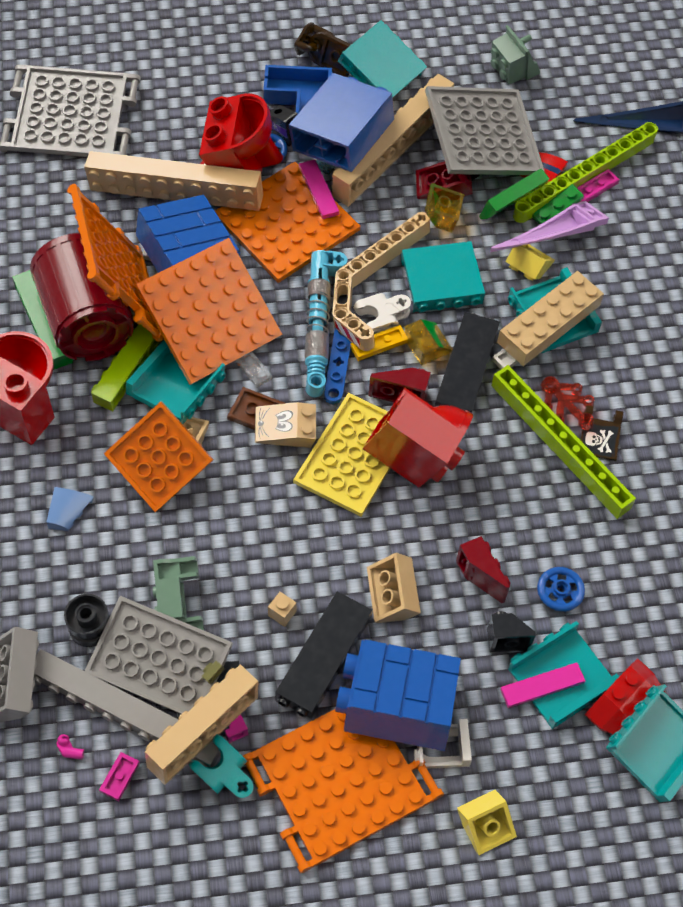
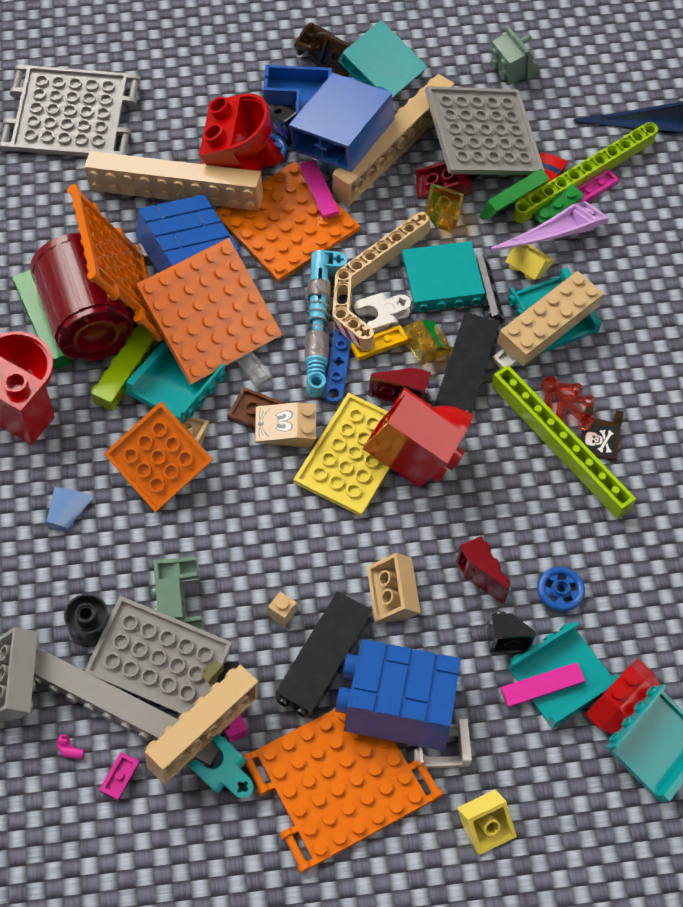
(491, 296): none -> plate

